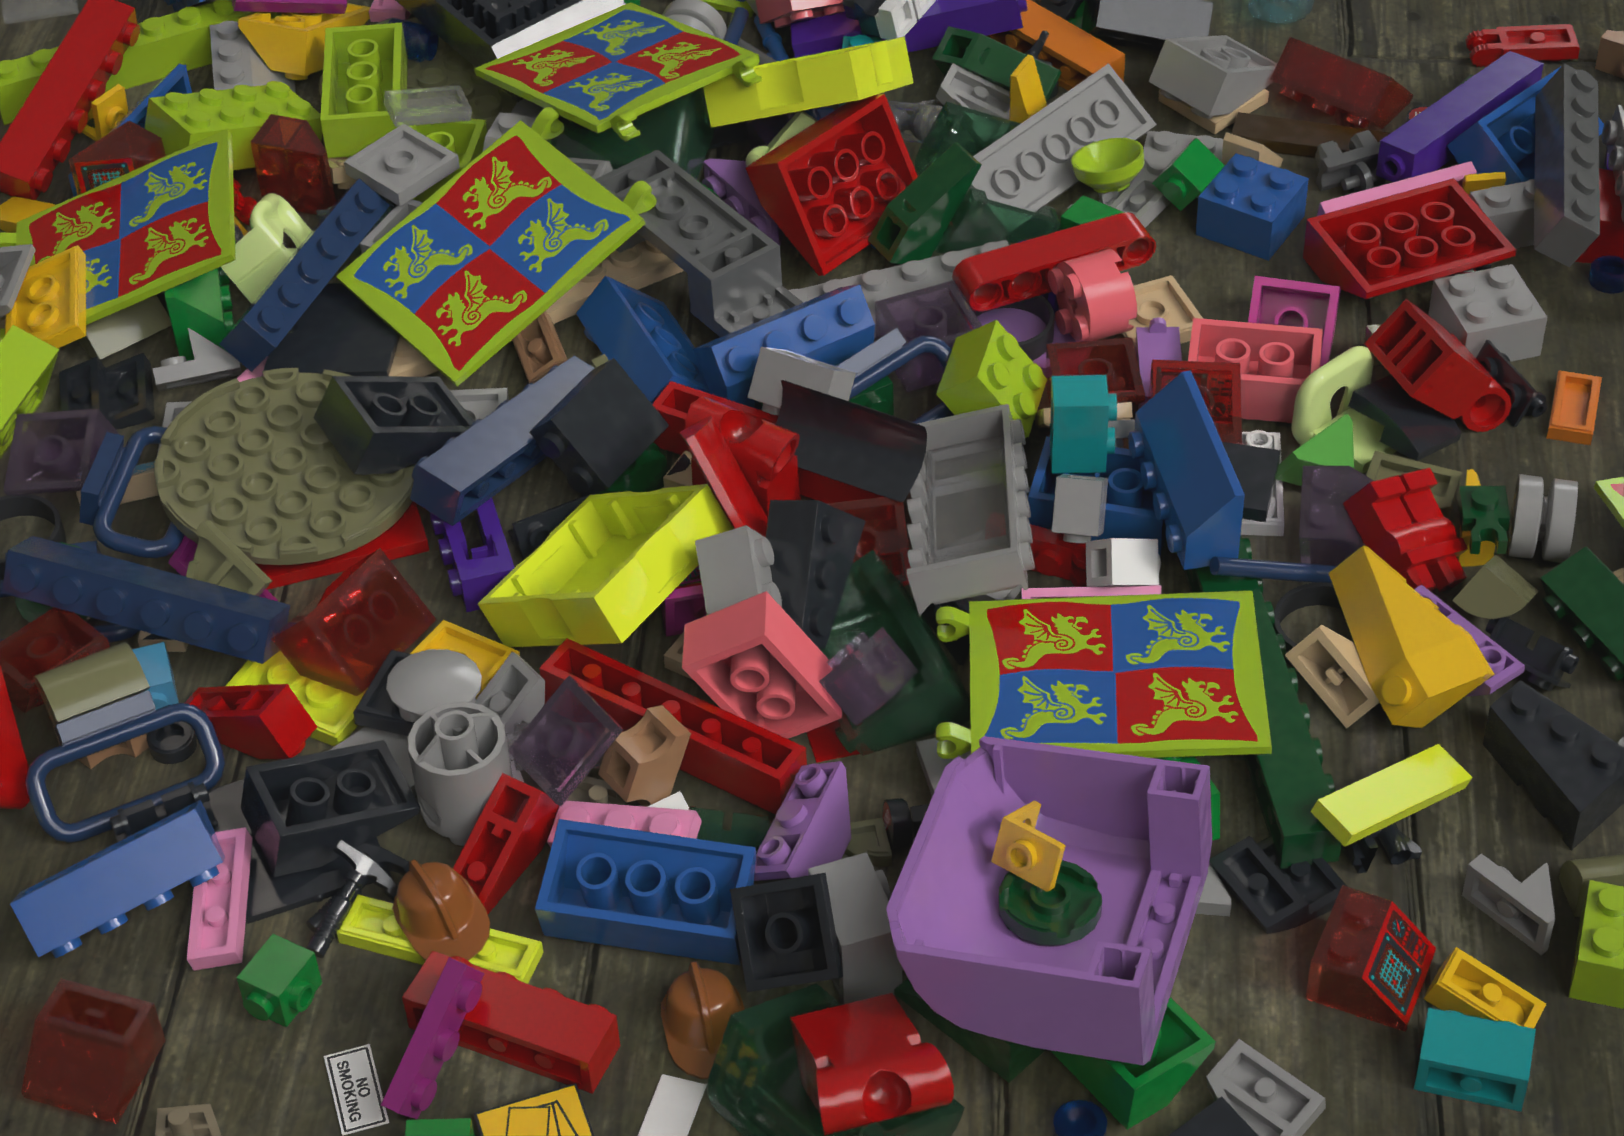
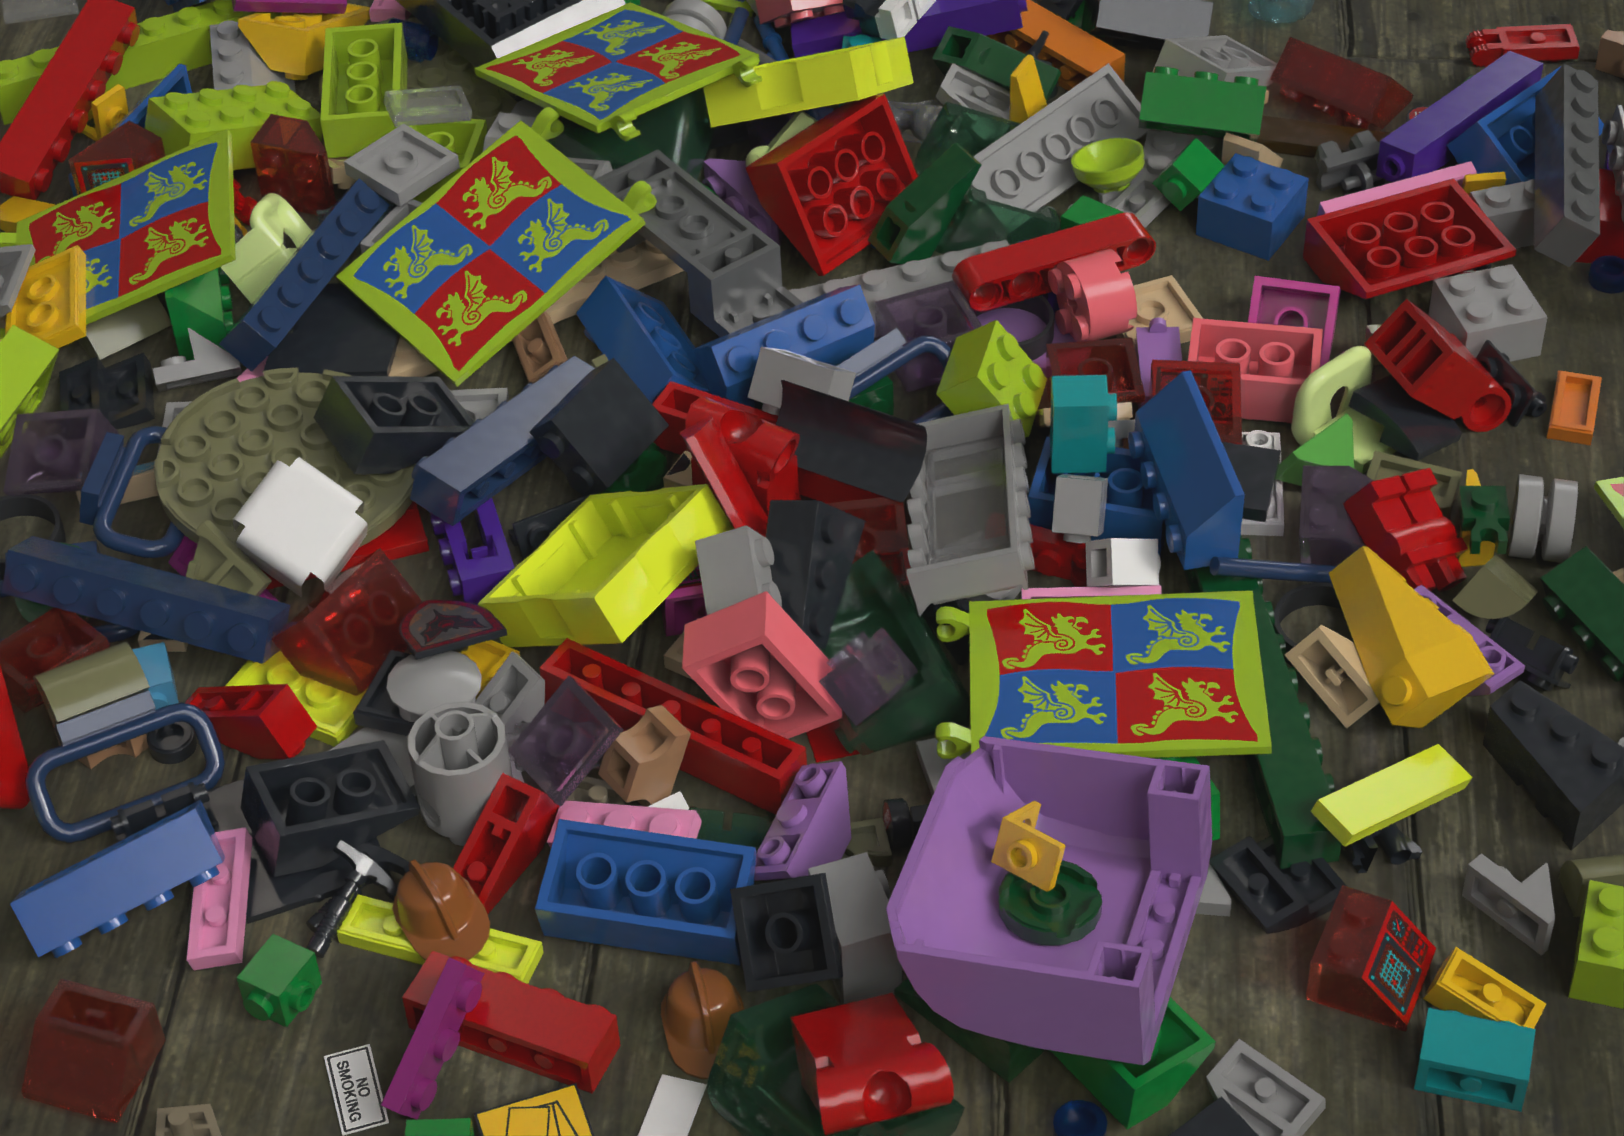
(300, 525): none -> white piece
(447, 626): none -> shield
(1201, 104): none -> green slope

